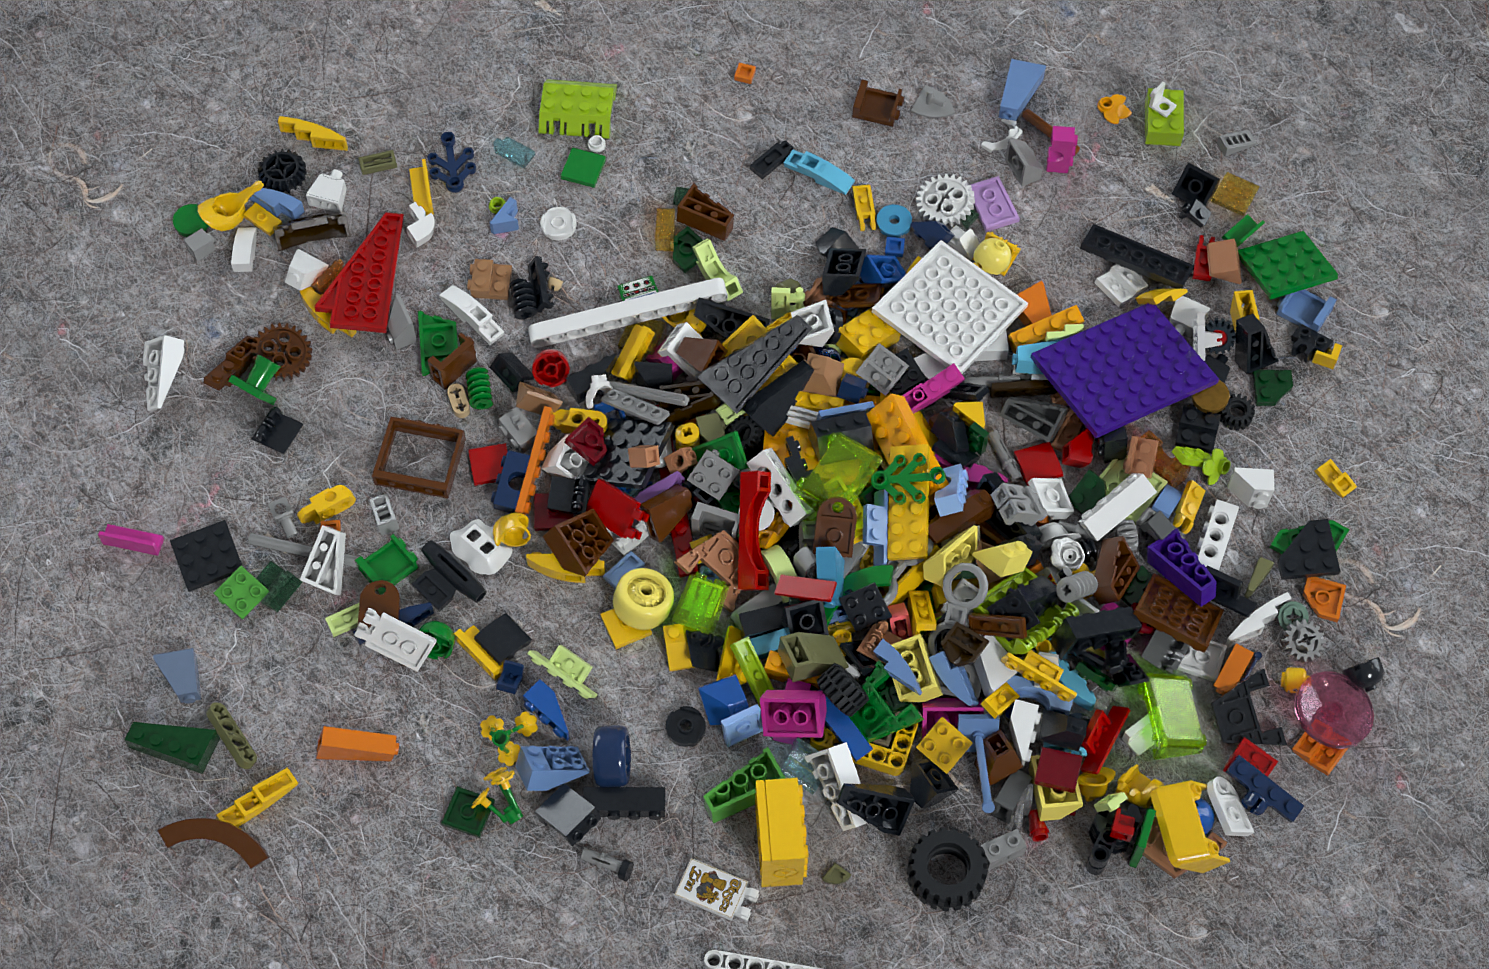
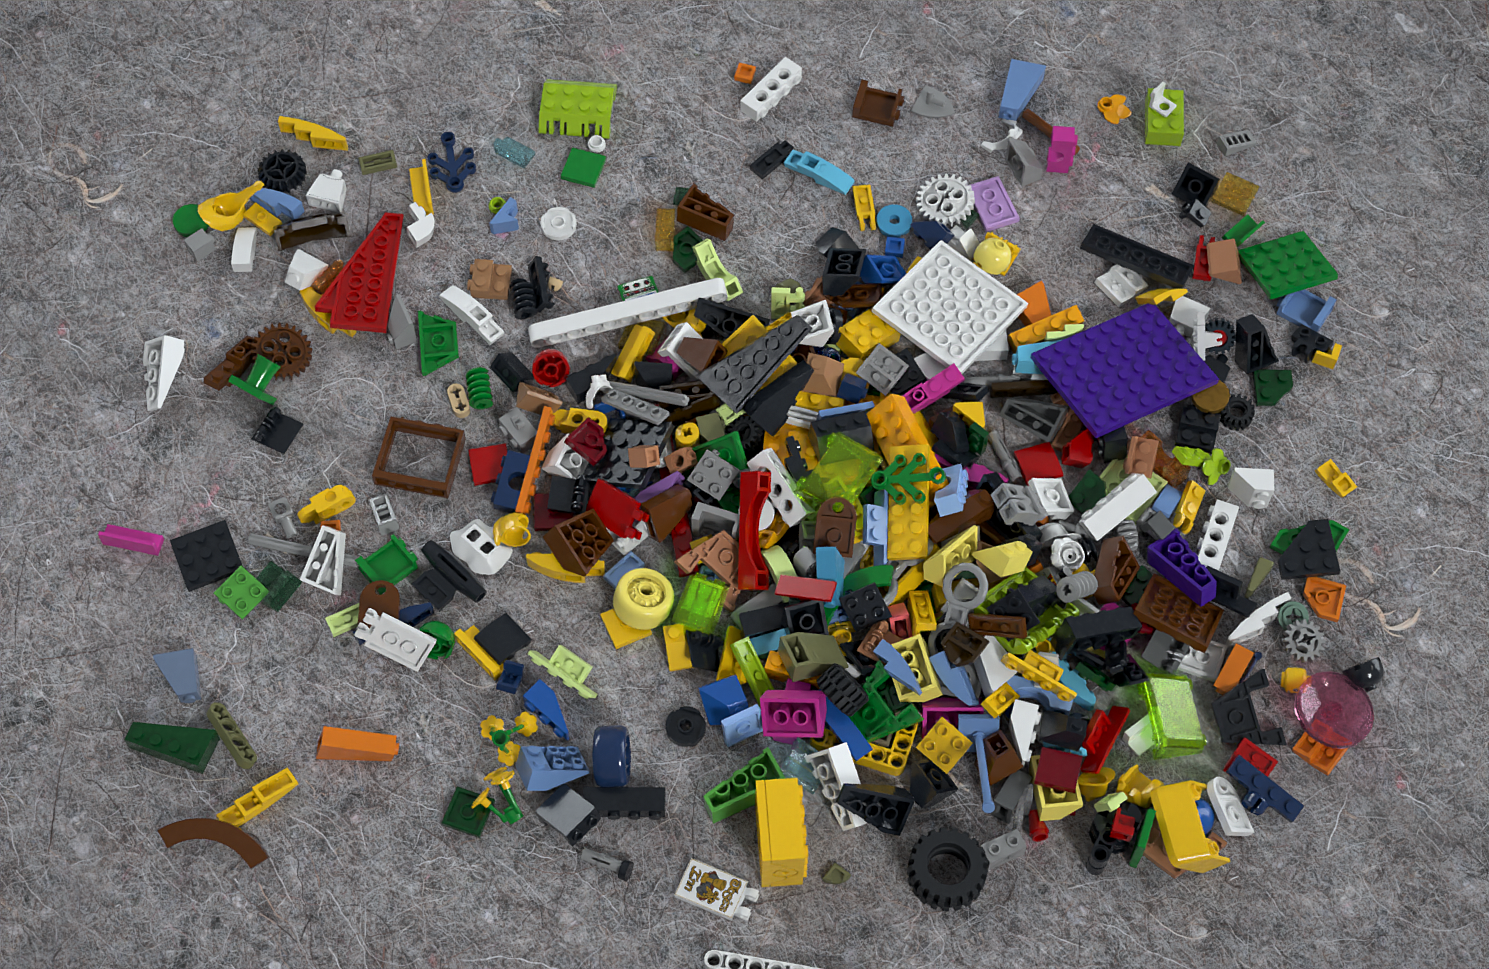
(455, 364): reddish brown panel -> none
(771, 89): none -> white brick
(1238, 311): yellow torso -> none

